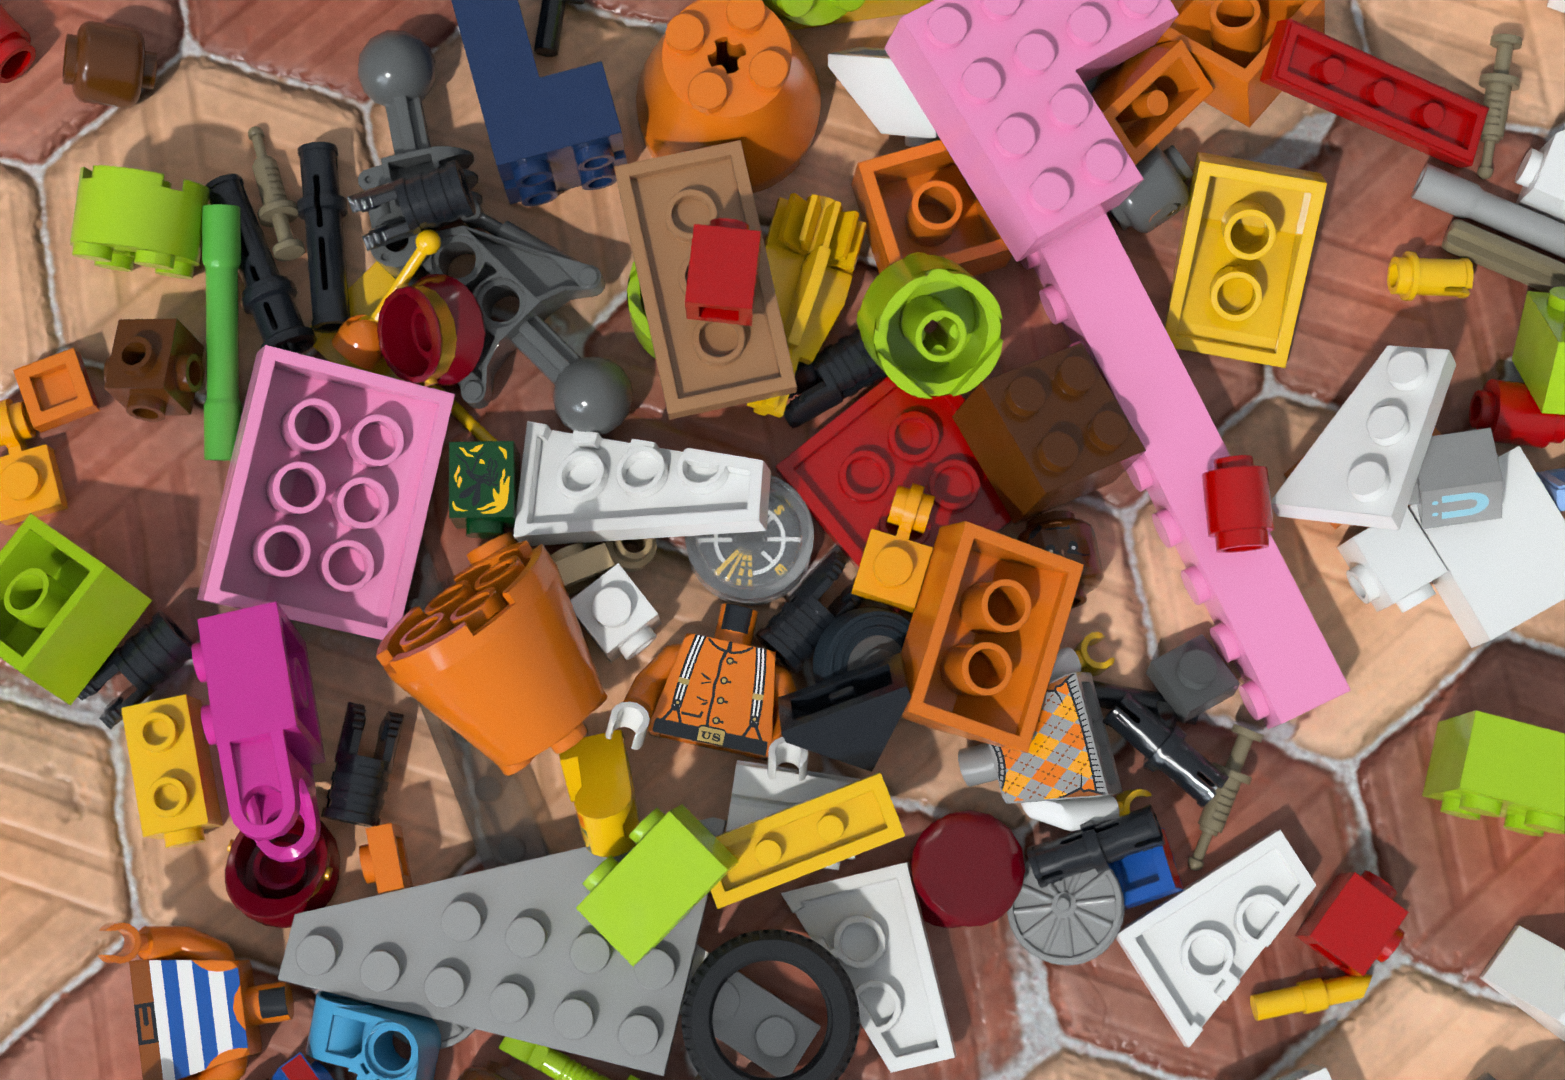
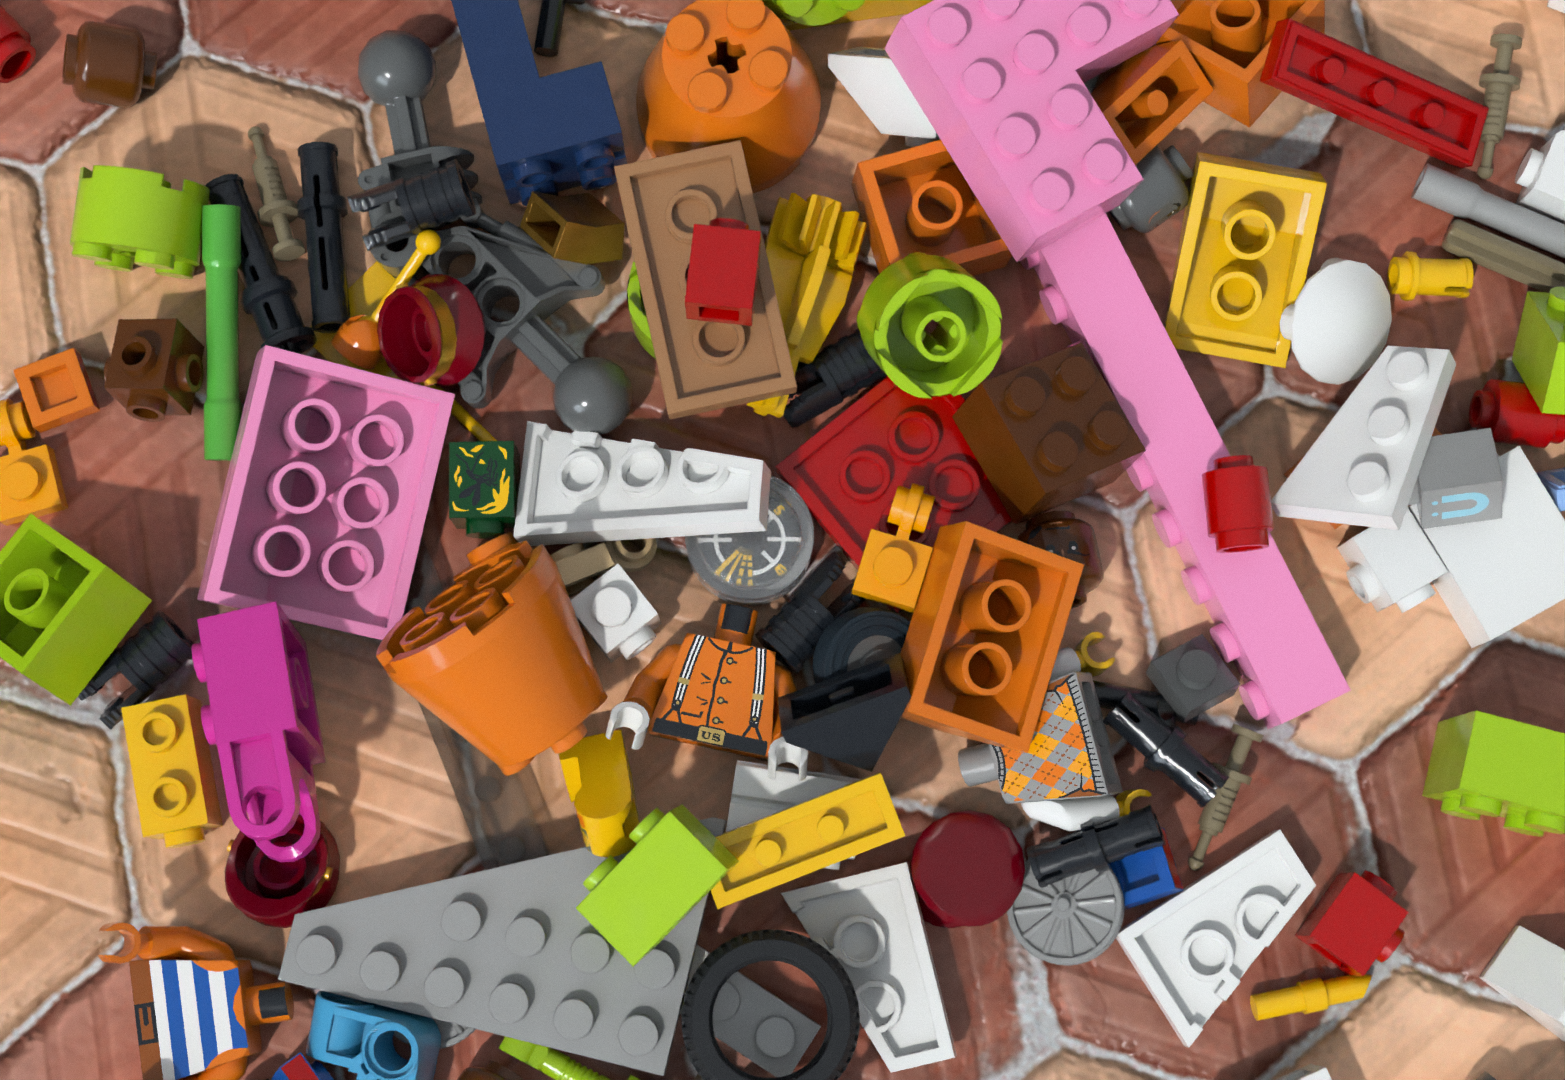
(361, 780): black hinge -> none
(385, 858): orange plate -> none
(574, 228): none -> pearl gold piece
(1339, 321): none -> white dish

